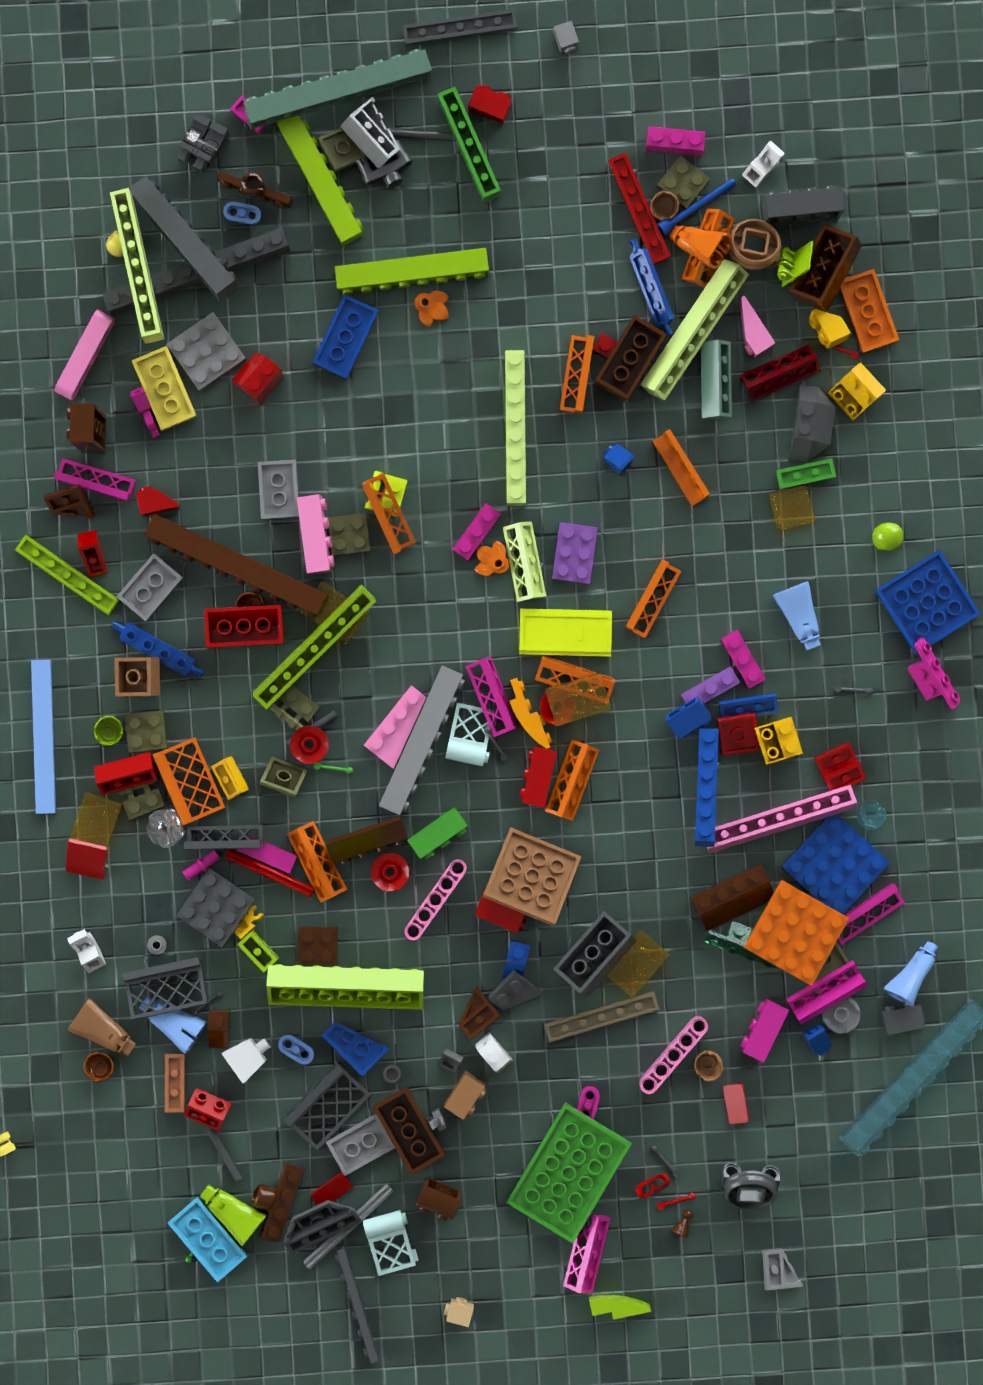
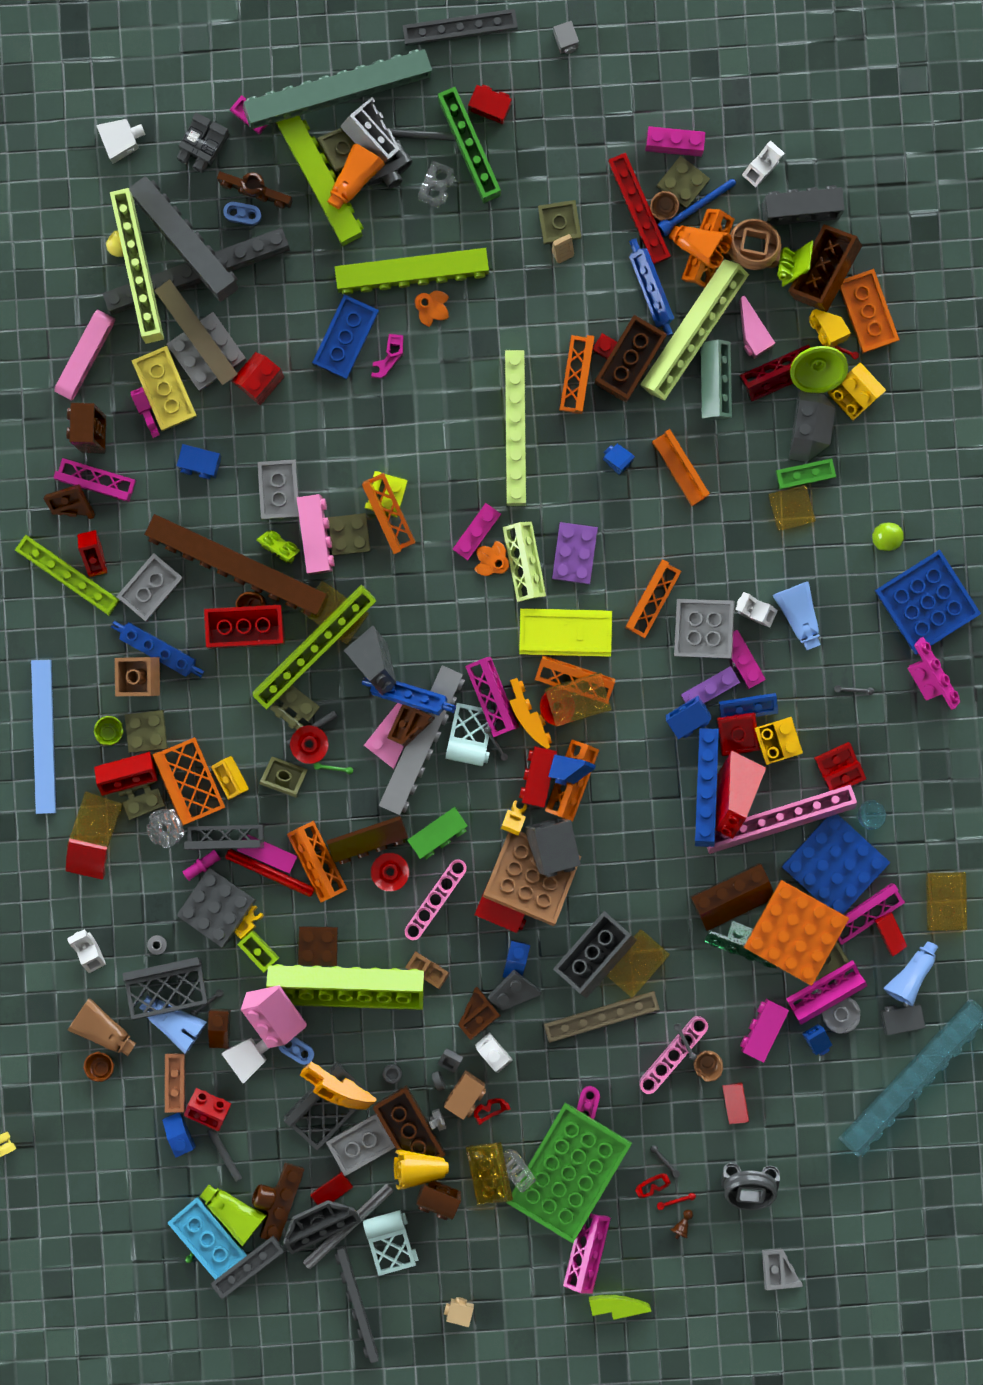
(120, 138): none -> white torso
(154, 502): red slope -> none
(178, 1134): none -> blue slope
(196, 332): none -> dark tan tile
(198, 461): none -> blue brick
(248, 1267): none -> dark grey fence
(271, 541): none -> lime hinge
(272, 1015): none -> bright pink slope
(342, 1092): none -> light orange slope
(354, 1047): blue wing -> none
(357, 171): none -> orange piece
(373, 658): none -> dark grey slope
(387, 364): none -> dark pink piece
(408, 725): none -> reddish brown wing
(414, 697): none -> blue plate
(417, 1168): none -> yellow cone
(432, 183): none -> clear brick
(432, 972): none -> medium nougat slope
(438, 1081): none -> dark grey tile
(489, 1173): none -> clear yellow plate
(504, 1106): none -> red helmet
(511, 1158): none -> clear slope
(514, 819): none -> yellow plate
(553, 846): none -> dark grey slope
(559, 220): none -> olive plate
(563, 248): none -> tan slope
(569, 770): none -> blue slope
(678, 1027): none -> dark grey hinge
(704, 628): none -> light grey plate
(736, 790): none -> slope
(756, 610): none -> white brick
(819, 369): none -> lime dish
(890, 933): none -> red slope
(946, 901): none -> clear yellow plate

